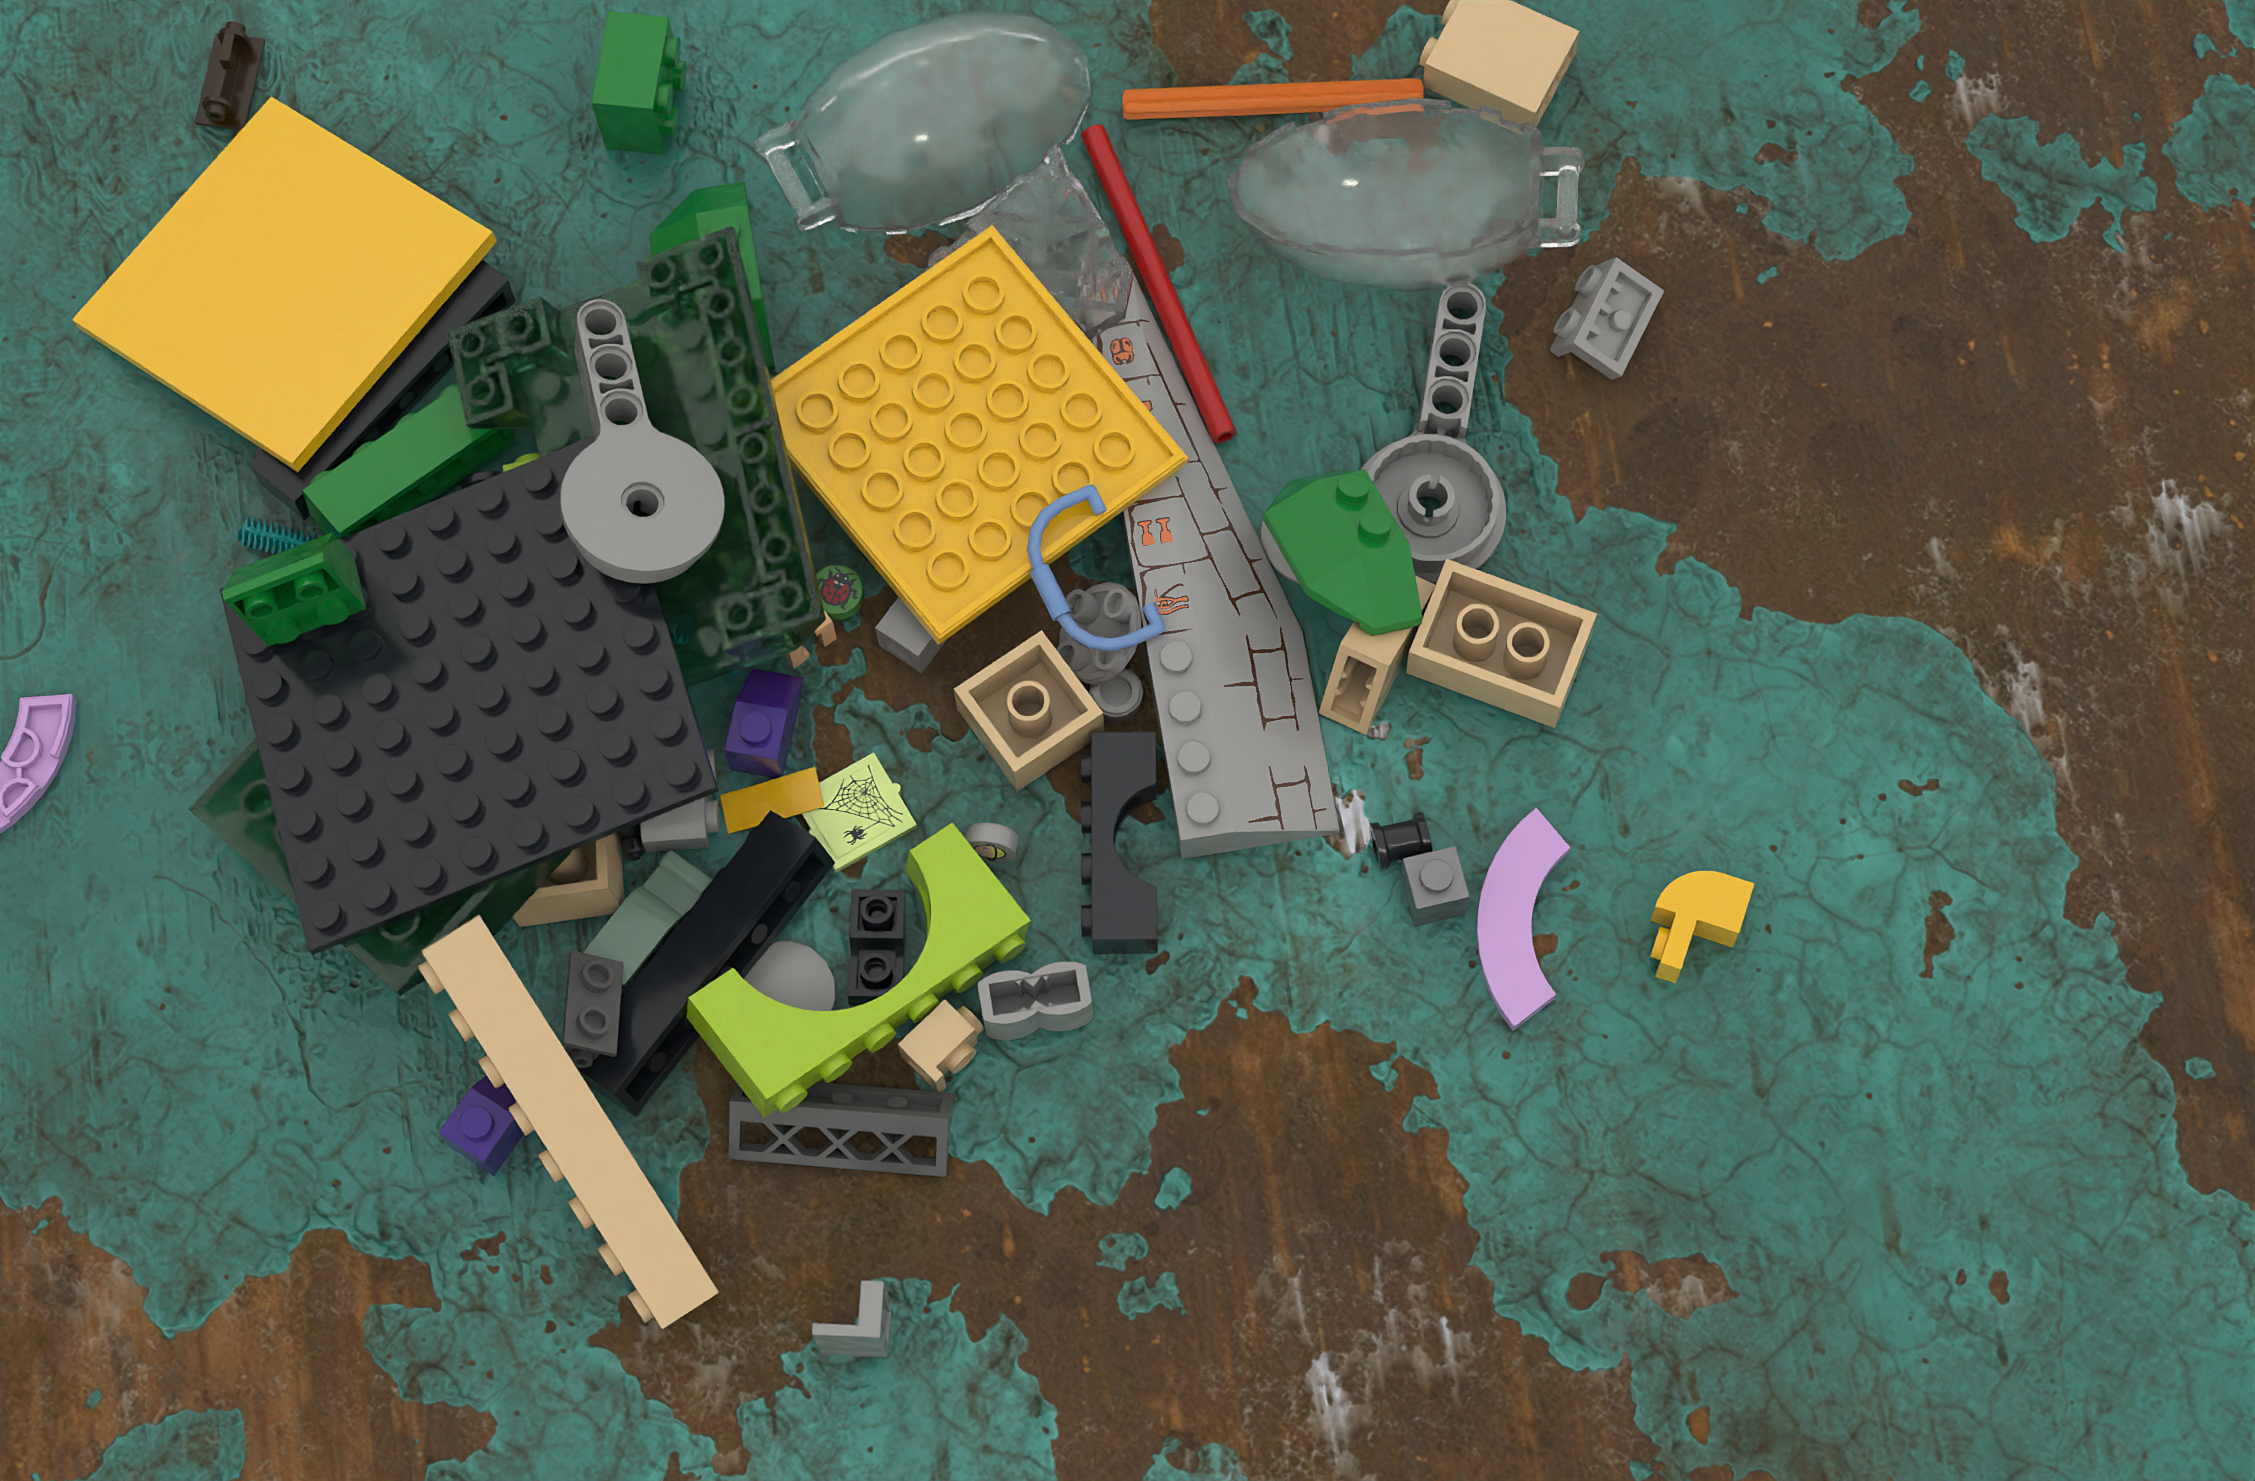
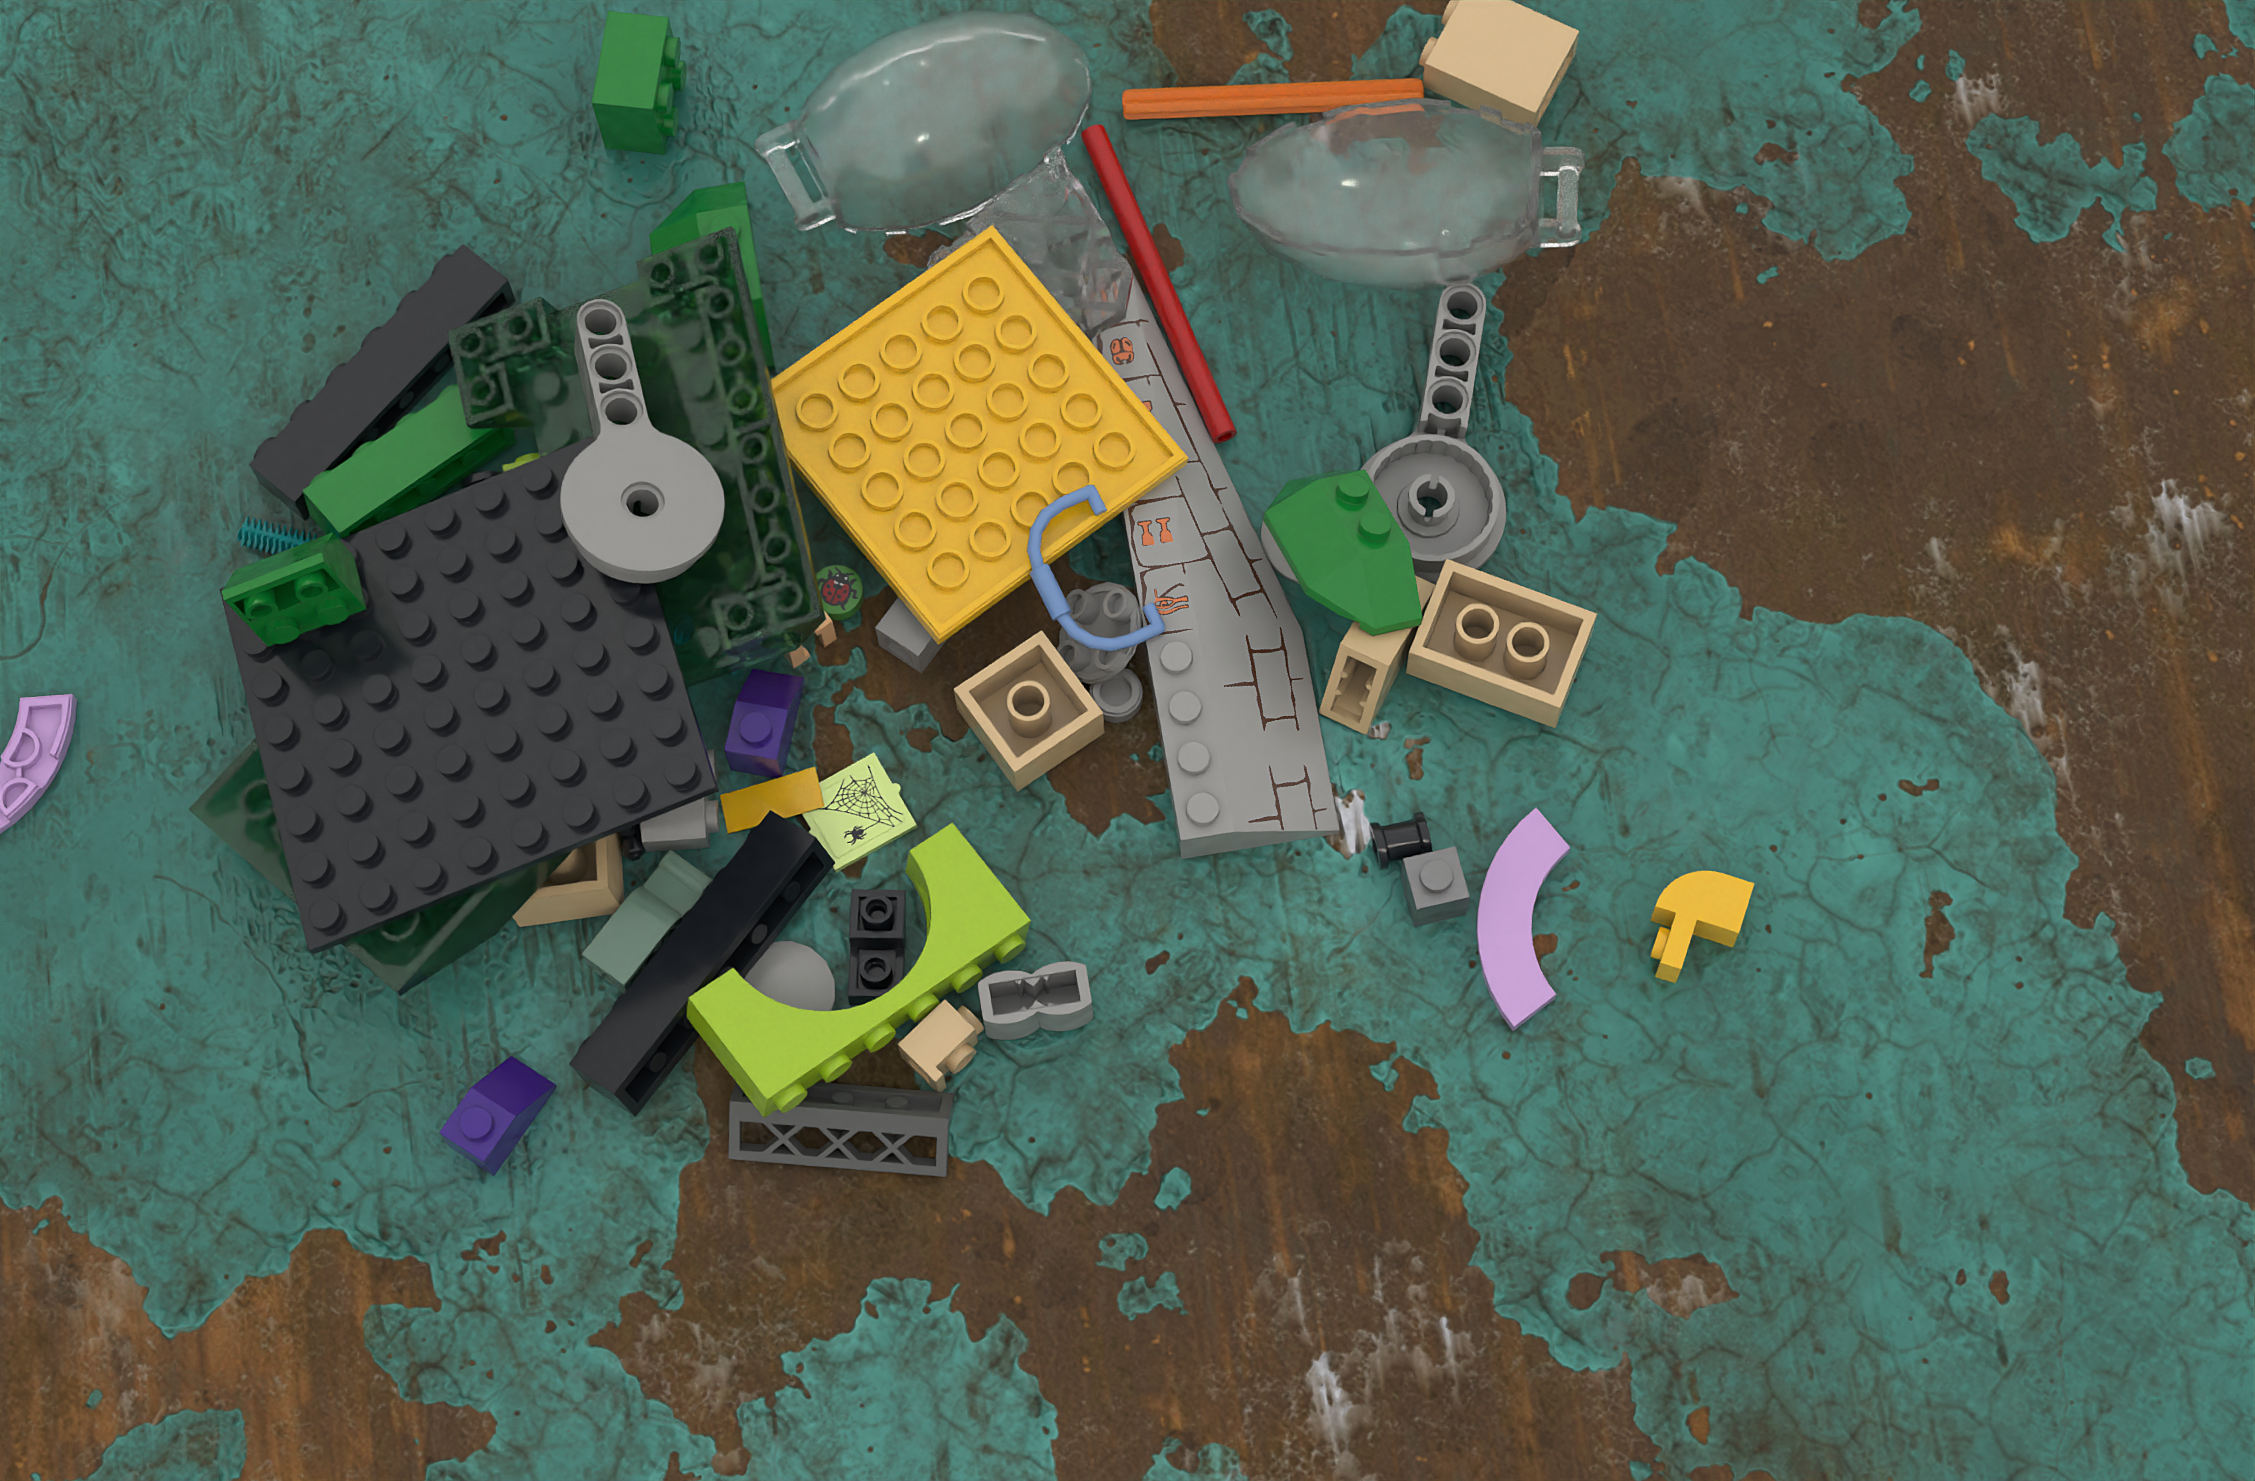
(230, 78): dark brown hinge -> none
(285, 282): yellow tile -> none
(569, 1122): tan brick -> none
(591, 1007): dark grey hinge -> none
(871, 1334): light grey panel -> none
(993, 842): light grey tile -> none
(1122, 779): black arch -> none
(1607, 316): light grey bracket -> none

